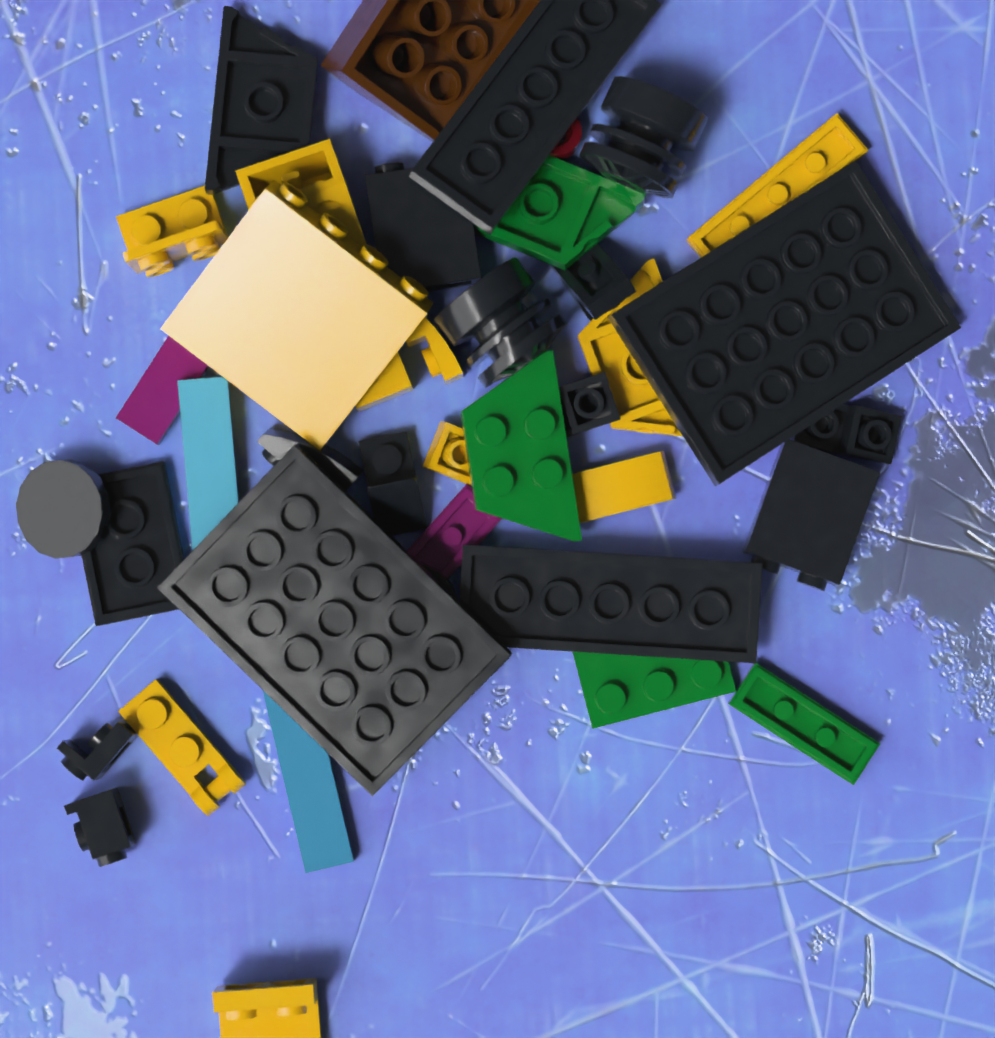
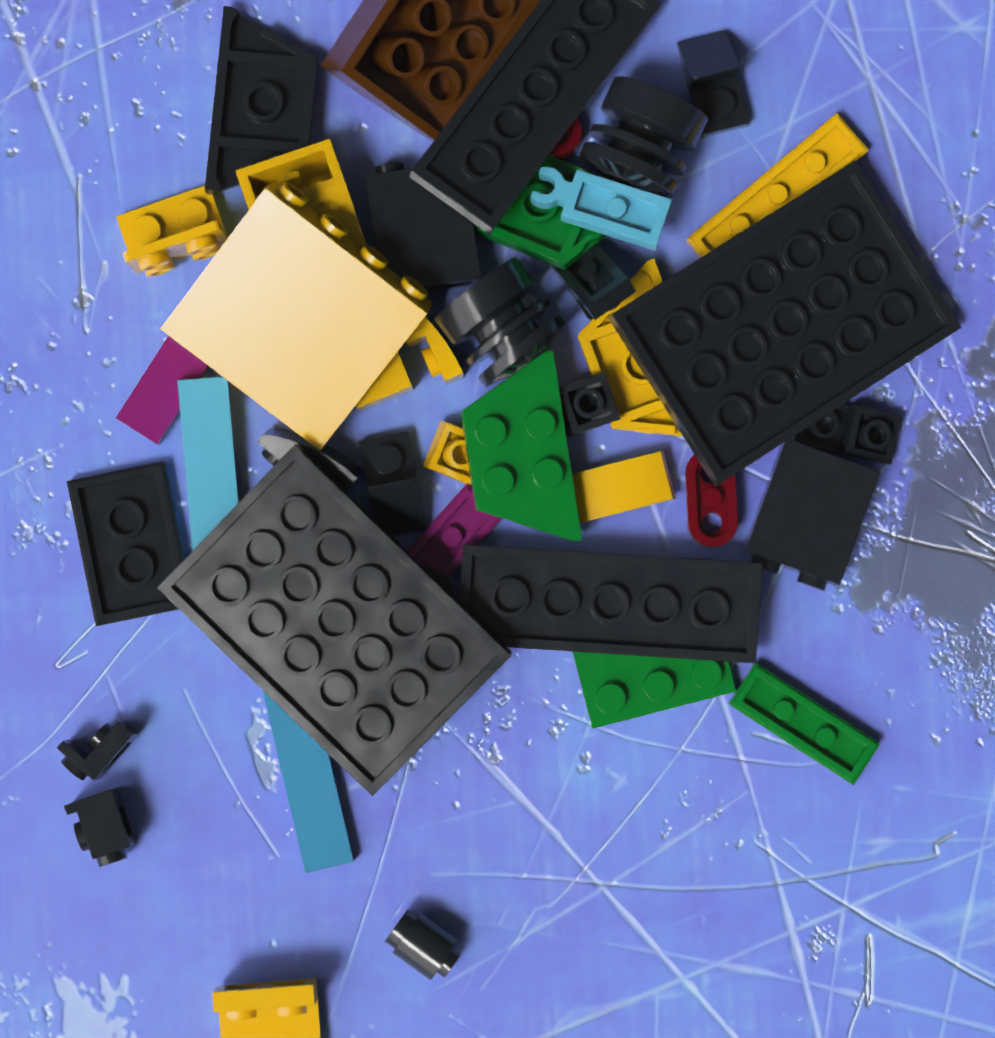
(63, 508): tile -> none
(181, 745): yellow plate -> none
(423, 945): none -> black brick
(606, 207): none -> medium azure plate
(706, 499): none -> dark red plate
(713, 81): none -> black slope

